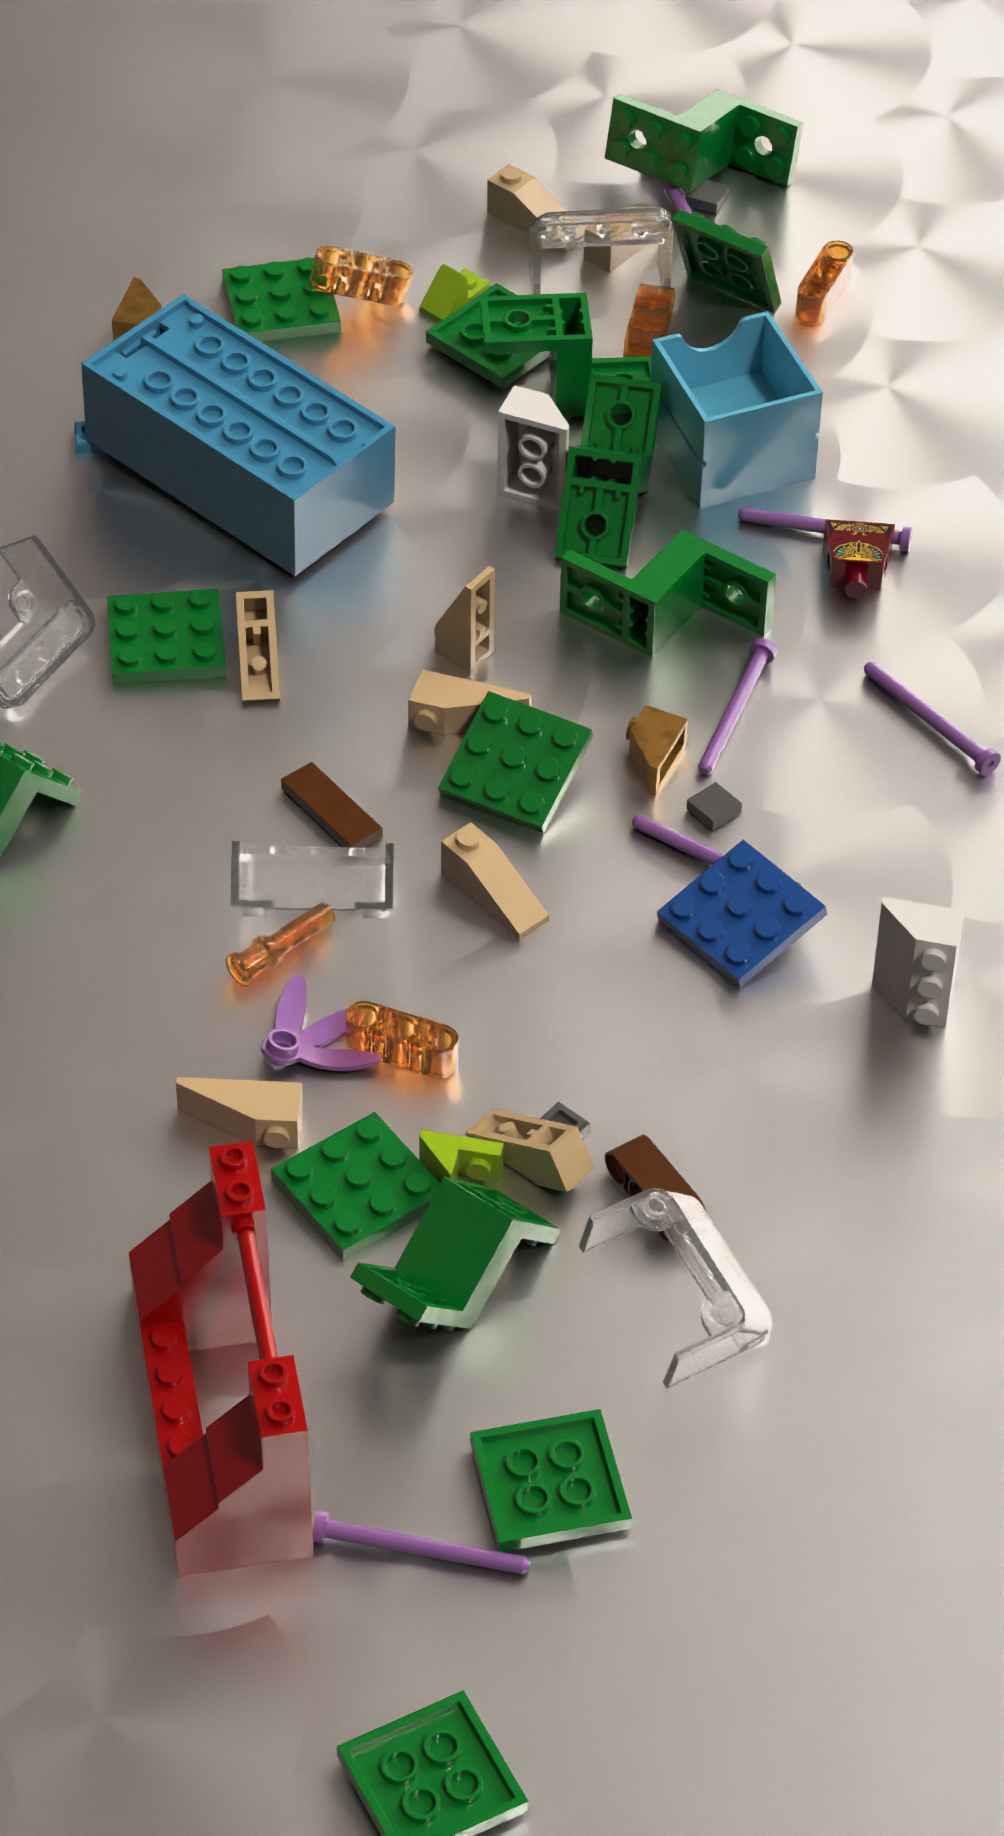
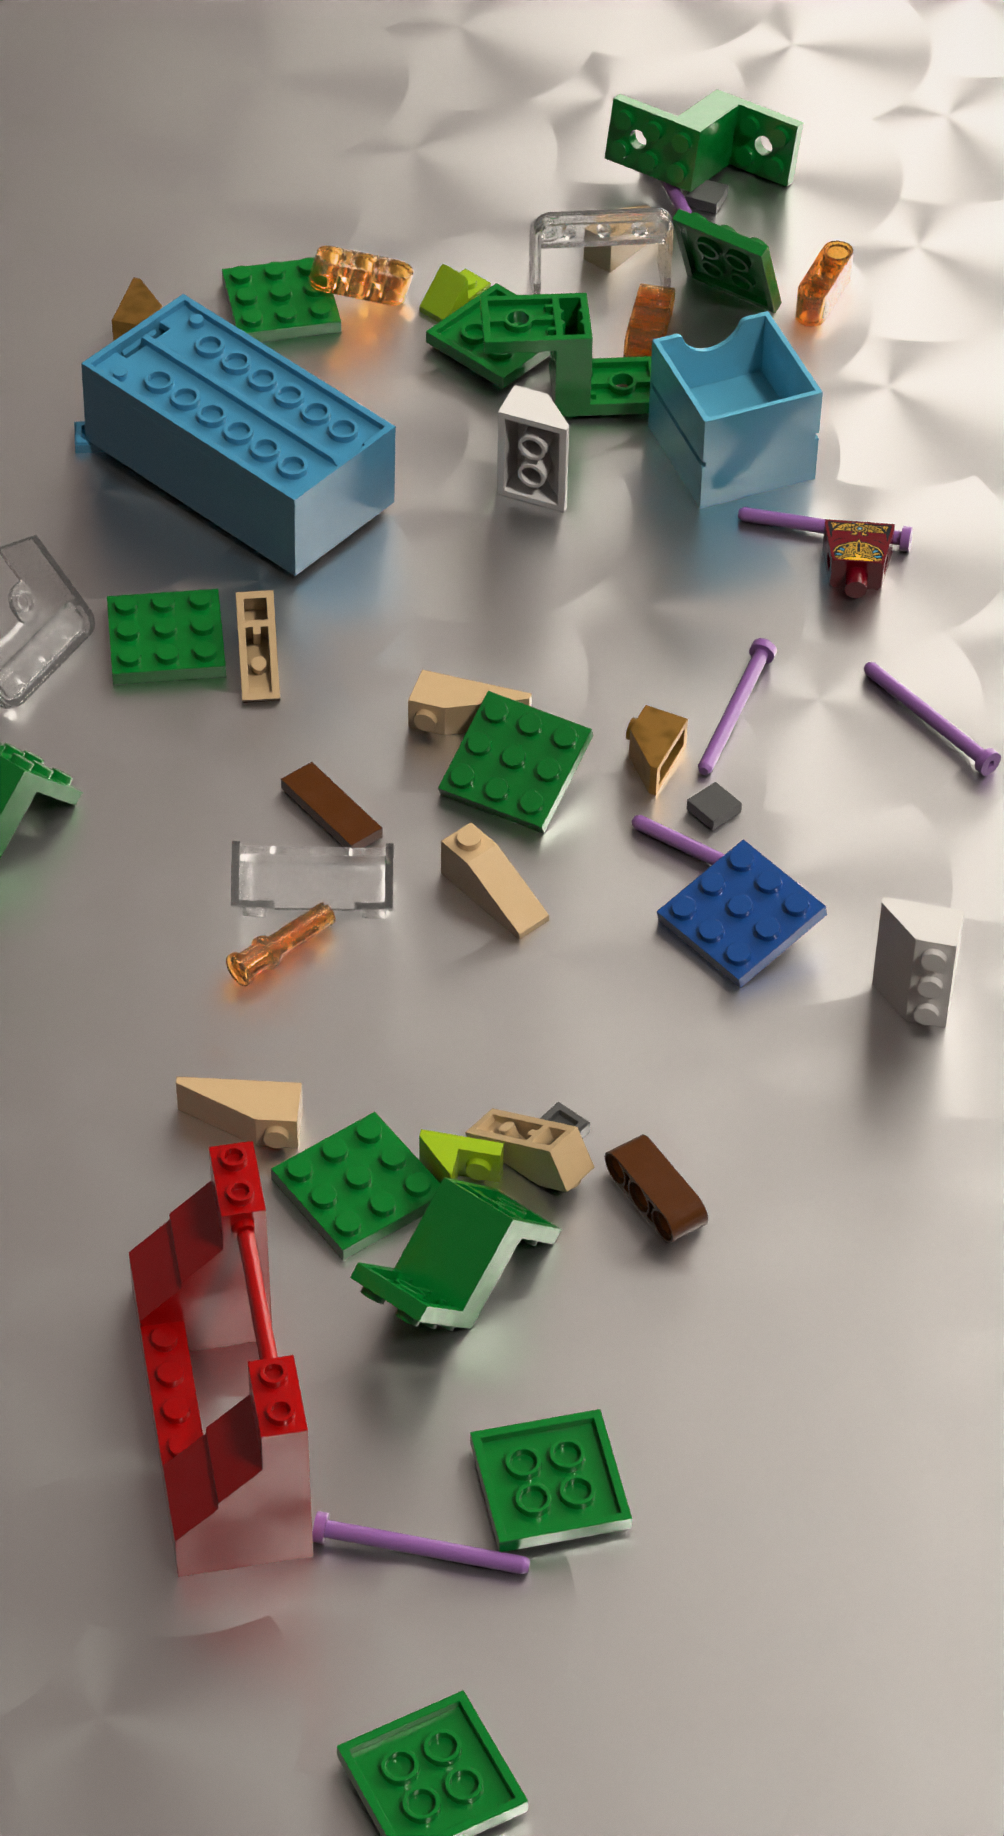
(289, 1045): medium lavender plant -> none
(403, 1039): clear orange beam -> none
(467, 626): tan slope -> none
(519, 198): tan slope -> none
(609, 469): green bracket -> none
(667, 593): green bracket -> none
(733, 1310): clear windscreen -> none

